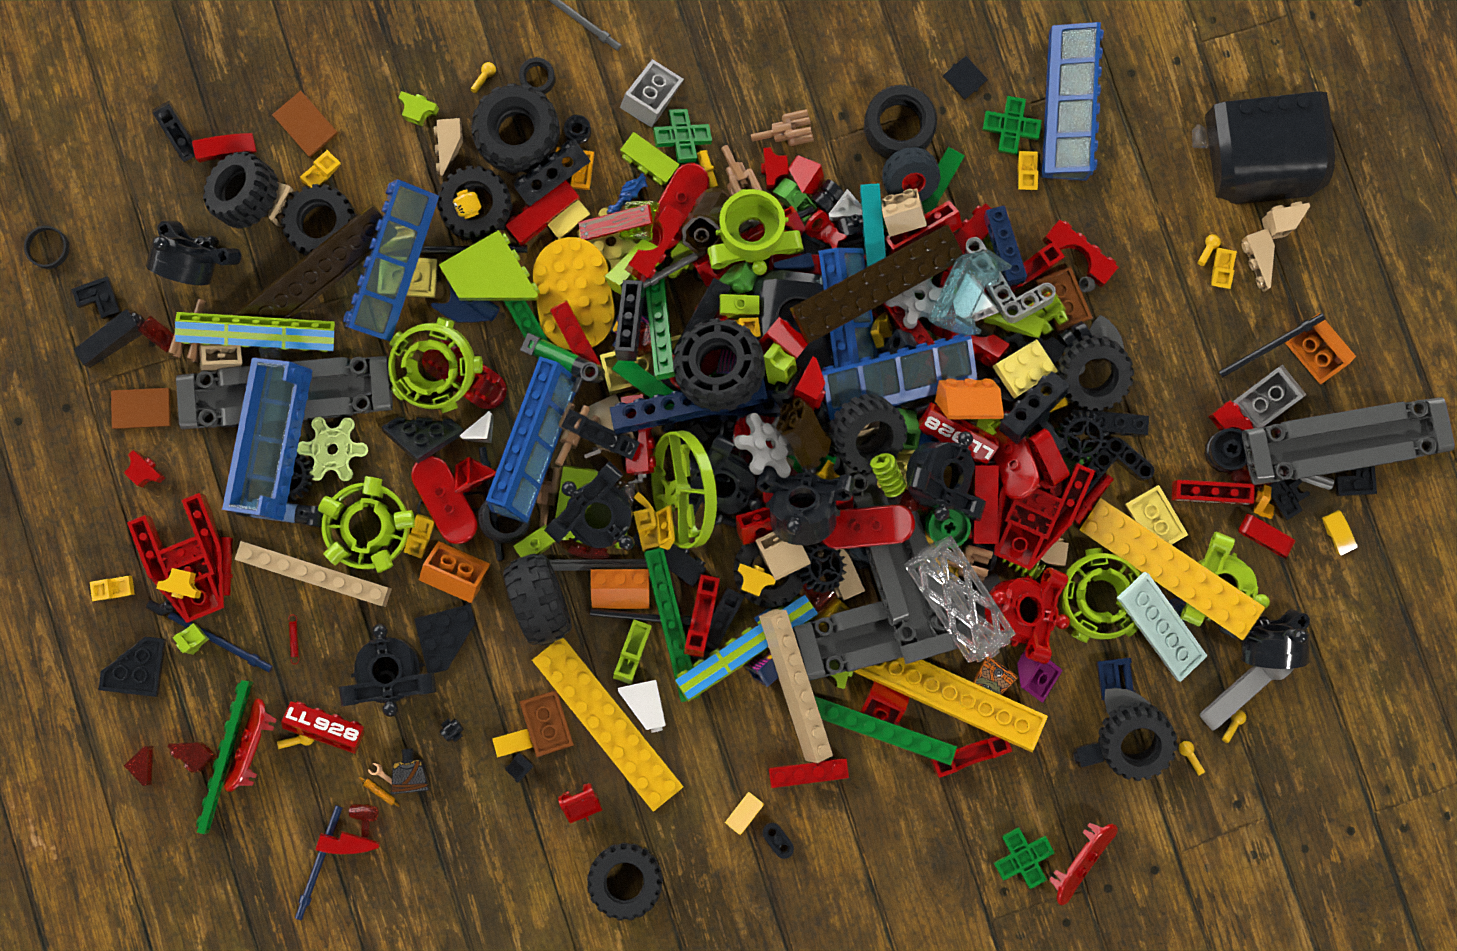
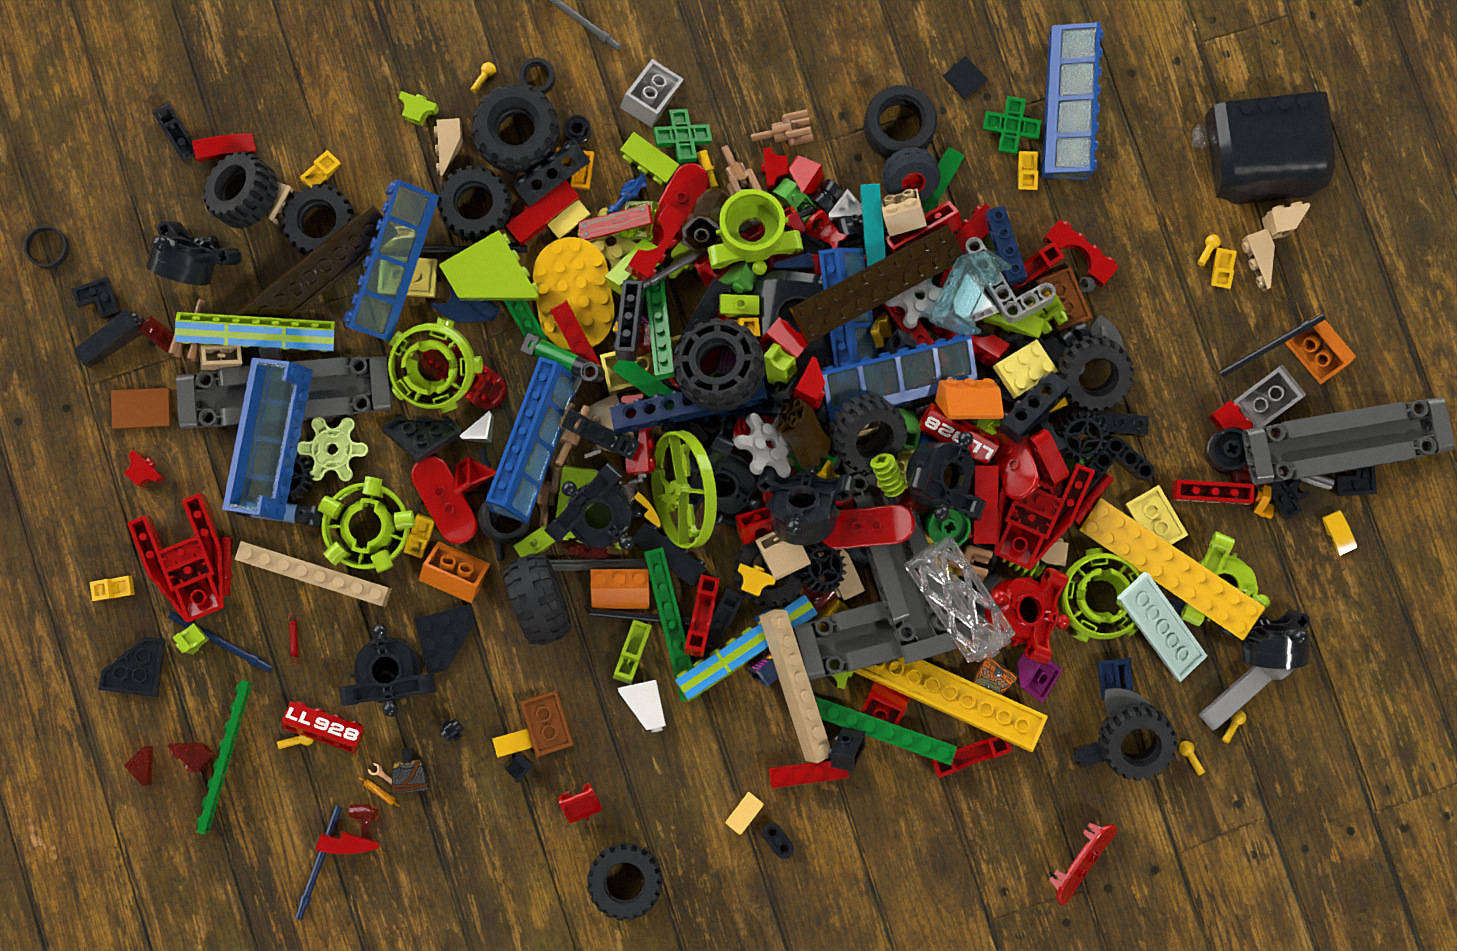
(160, 609): black arm -> none
(180, 584): yellow brick -> none
(239, 771): red piece -> none
(305, 124): dark orange tile -> none
(467, 204): yellow head -> none
(607, 723): yellow plate -> none
(647, 529): yellow slope -> none
(665, 527): yellow slope -> none
(847, 749): none -> black brick
(1024, 858): green plate -> none
(1266, 535): red beam -> none

